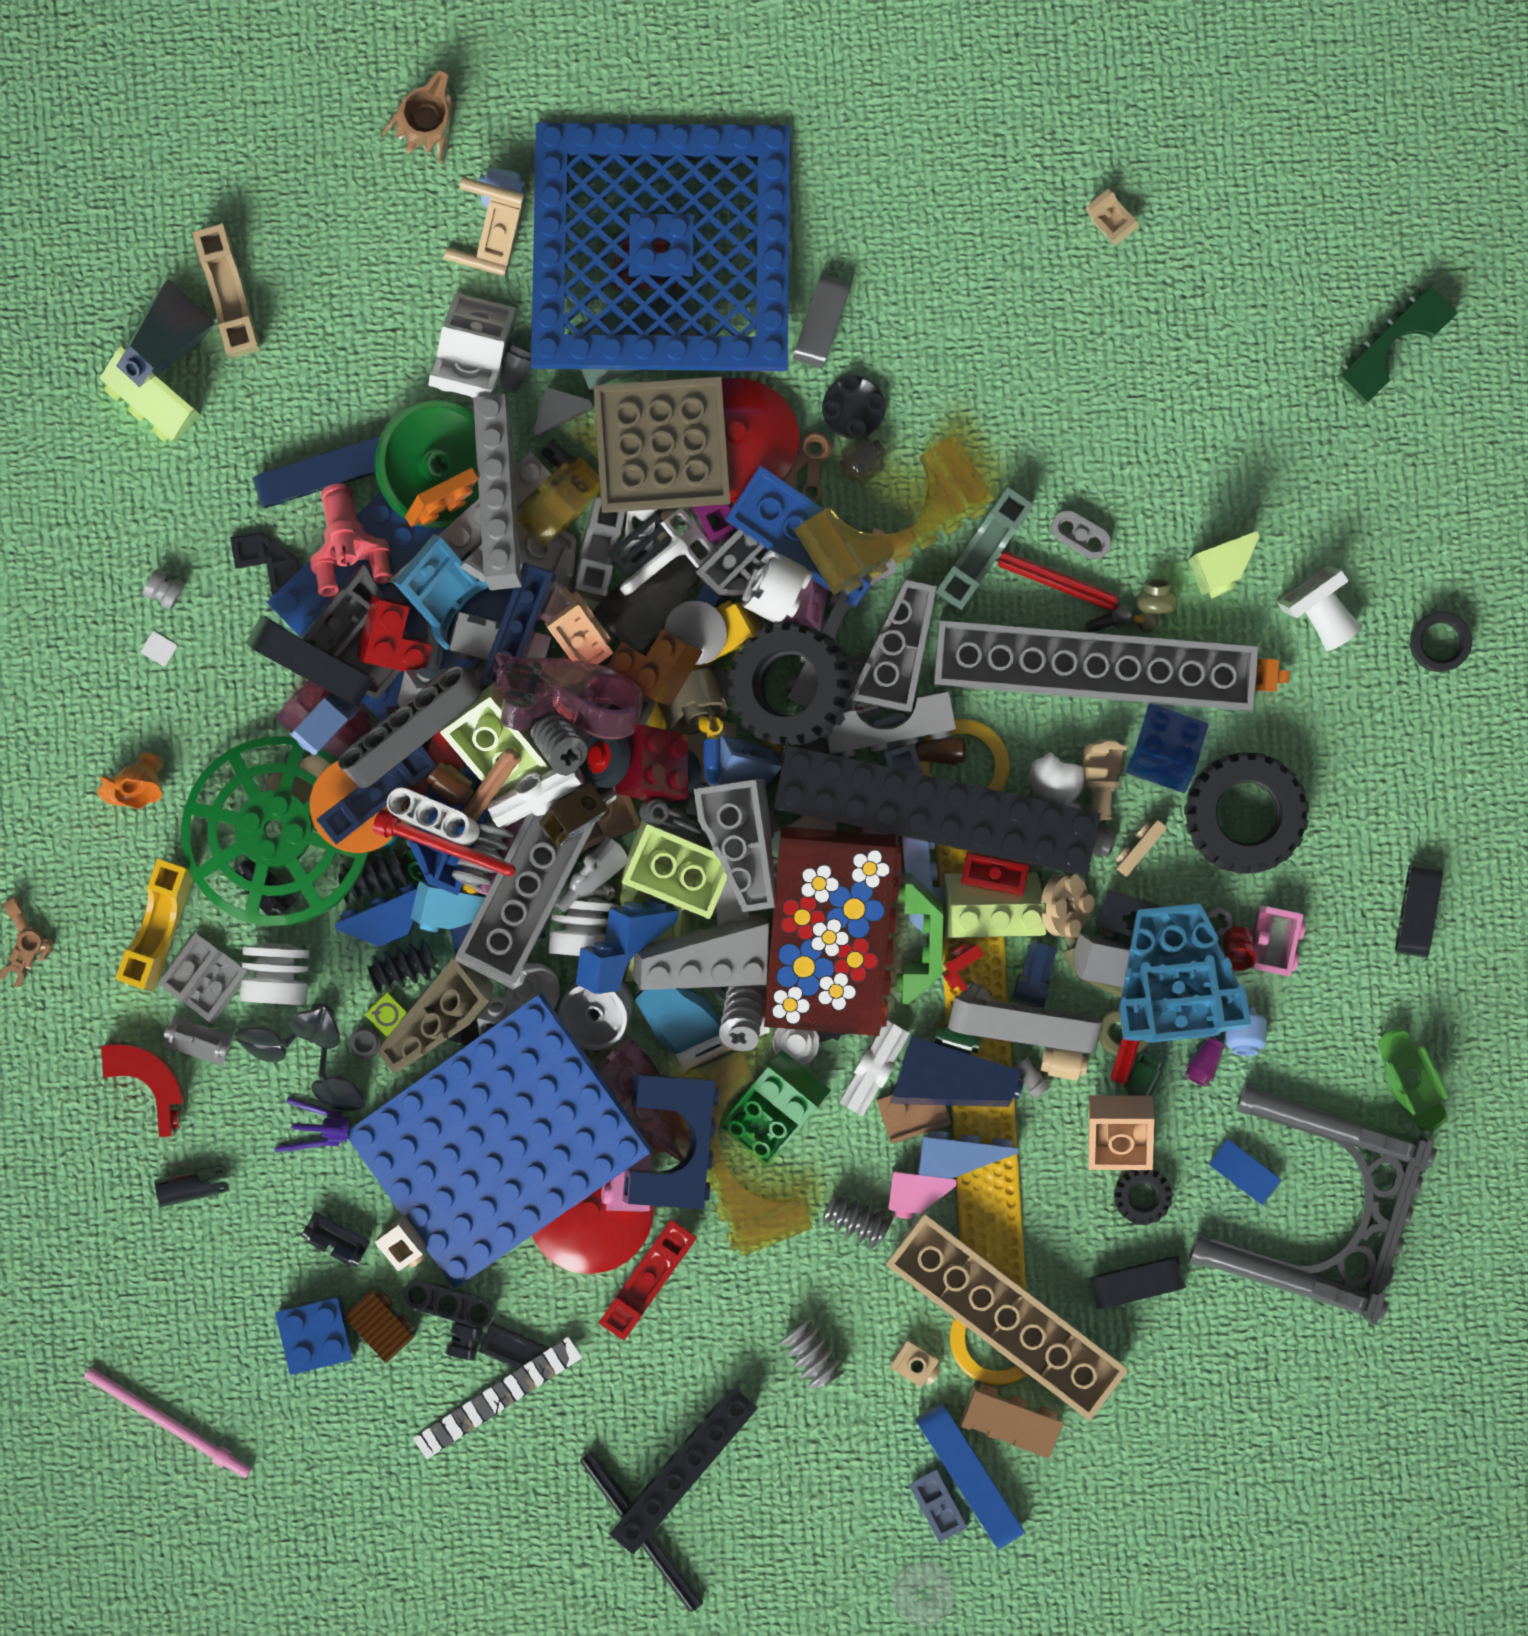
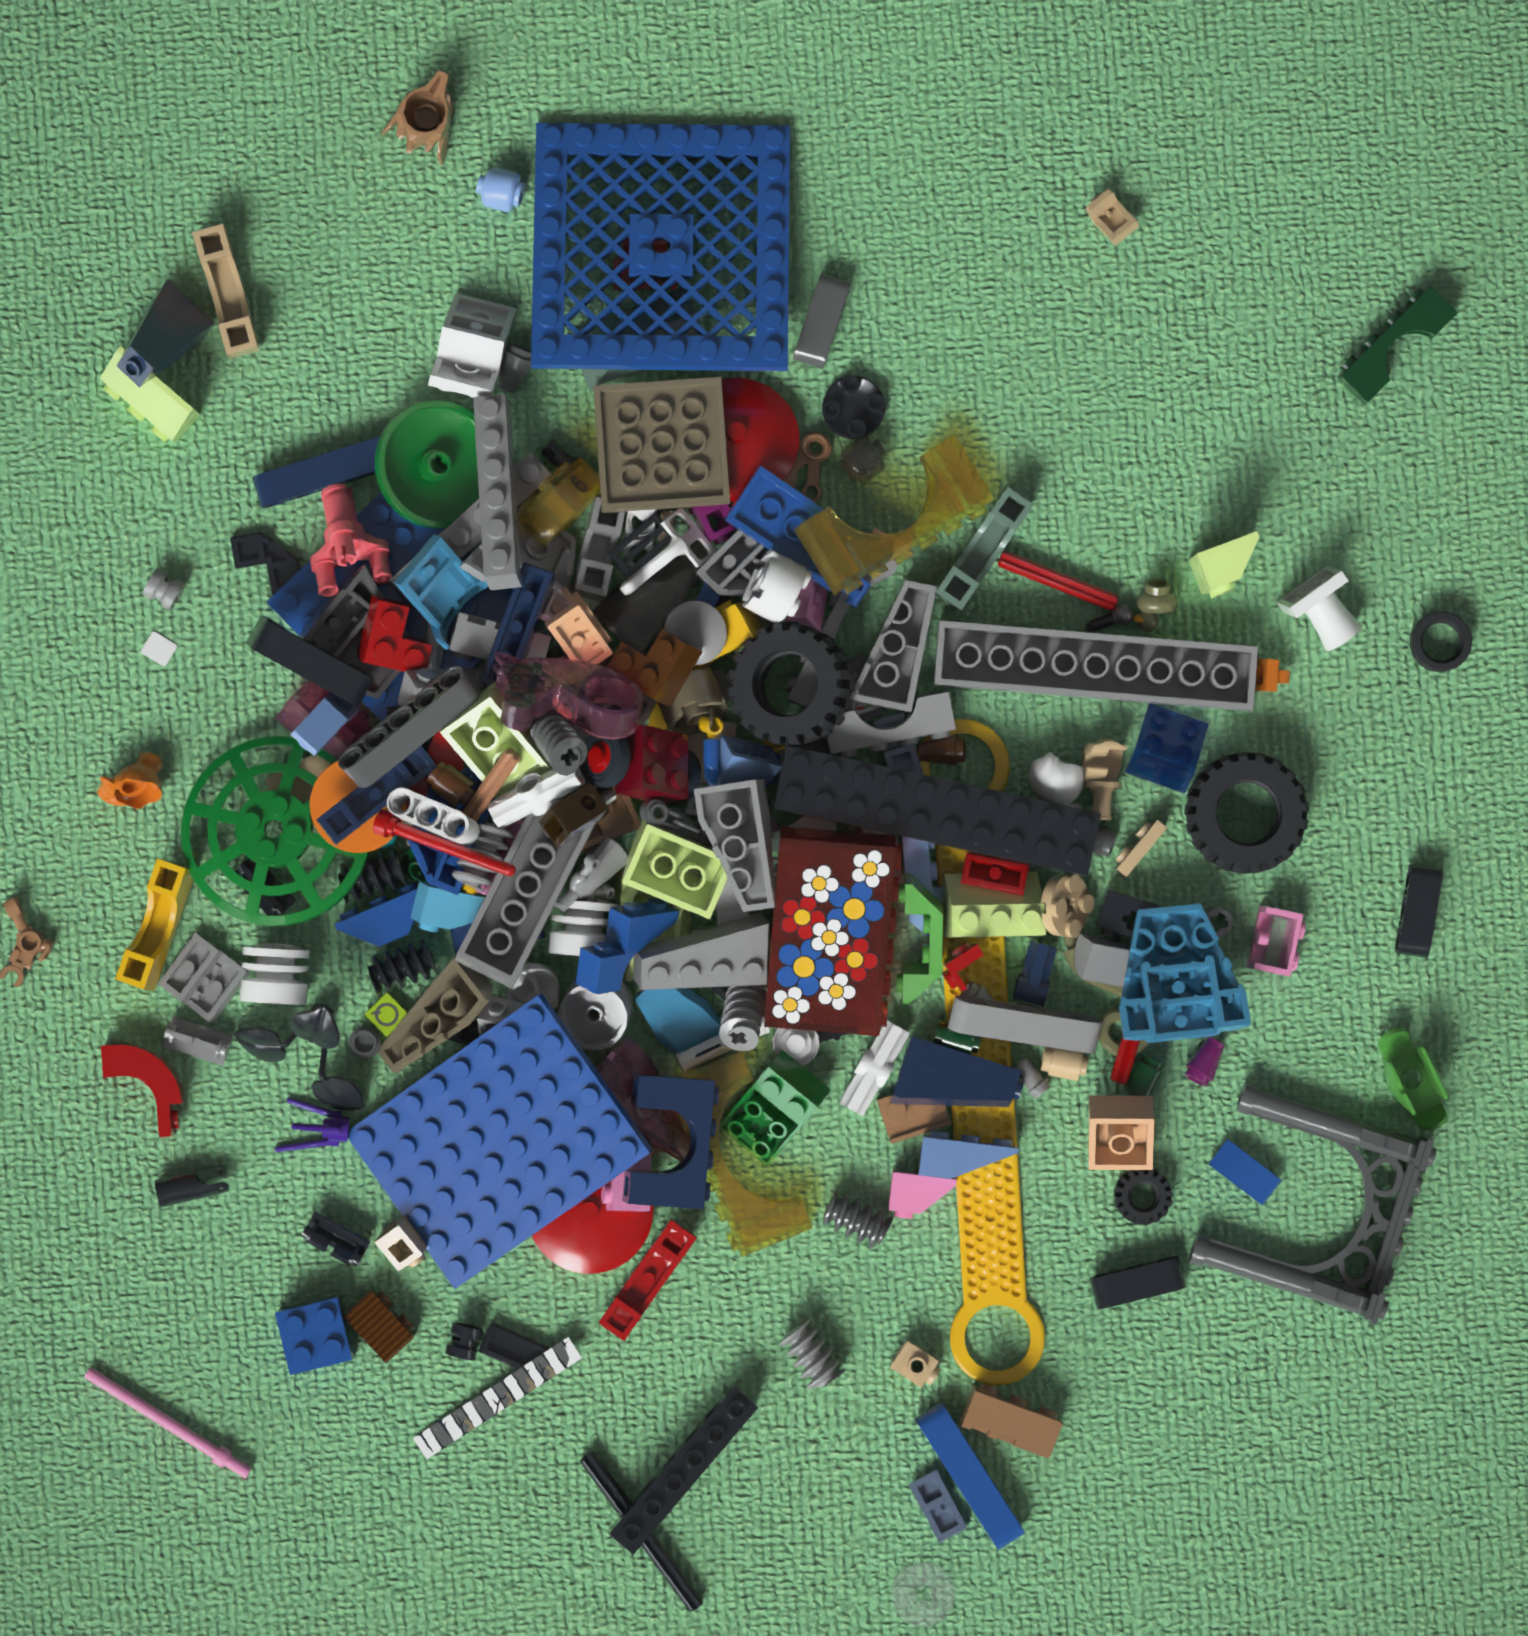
(437, 1291): black beam -> none
(444, 496): orange plate -> none
(498, 228): tan plate -> none
(558, 409): dark grey slope -> none
(1006, 1316): tan brick -> none
(1082, 532): light grey plate -> none
(1239, 948): red wheel -> none
(1248, 1039): light blue head -> none

